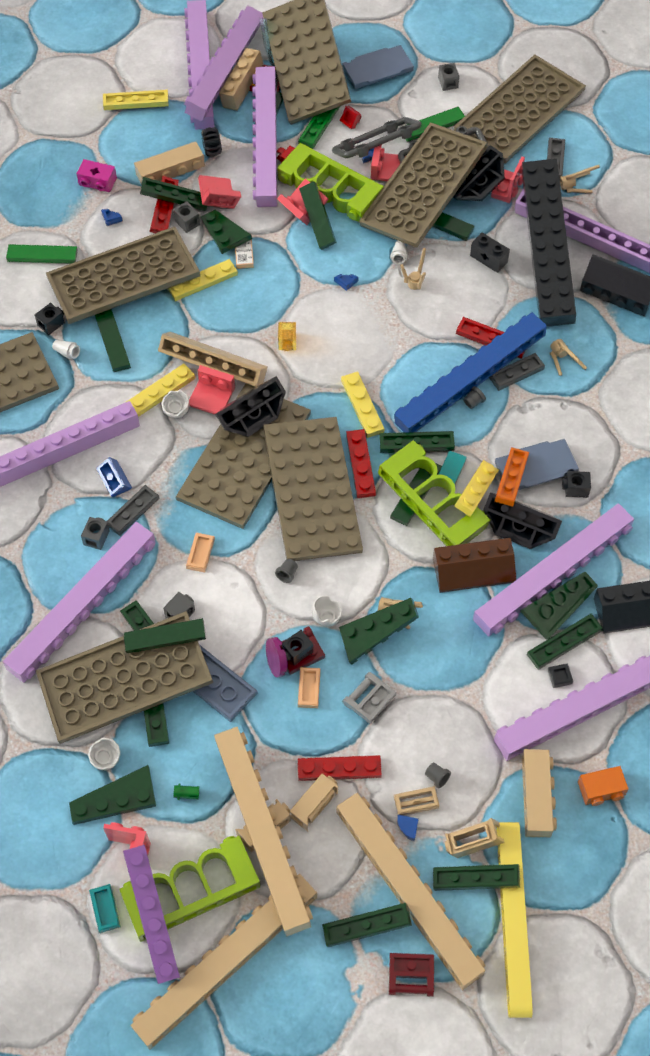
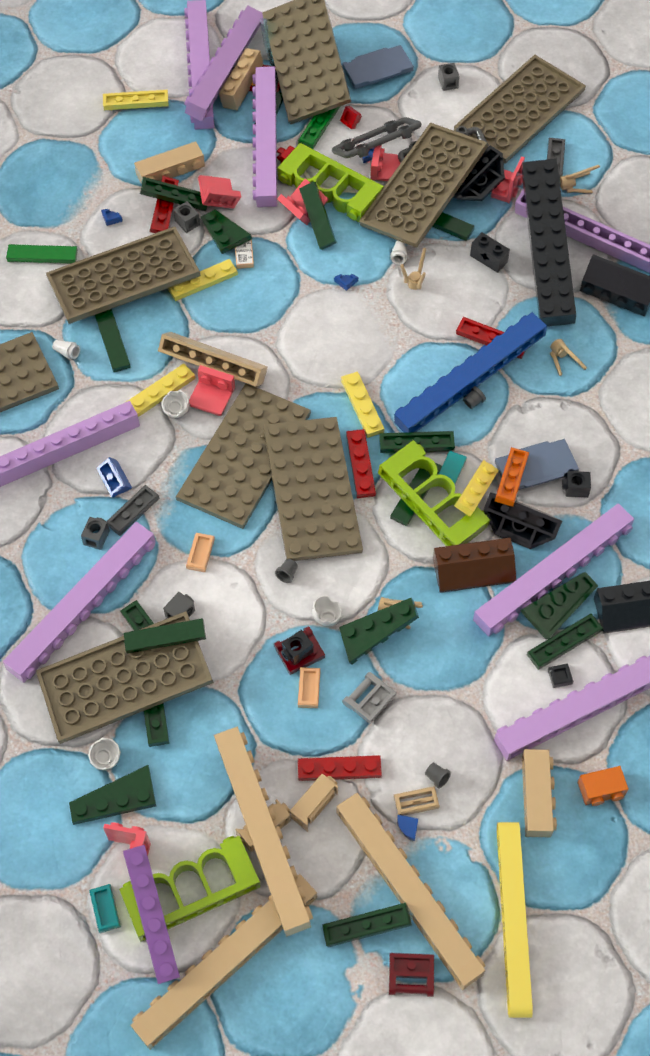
(49, 318): black brick -> none
(96, 175): dark pink brick -> none
(187, 792): green pin -> none
(211, 141): black gear -> none
(229, 691): sand blue tile -> none
(253, 409): black wedge -> none
(276, 657): magenta tile -> none
(286, 336): clear yellow brick -> none
(445, 119): green tile -> none
(476, 877): dark green tile -> none
(491, 840): tan window -> none
(517, 371): dark grey tile -> none

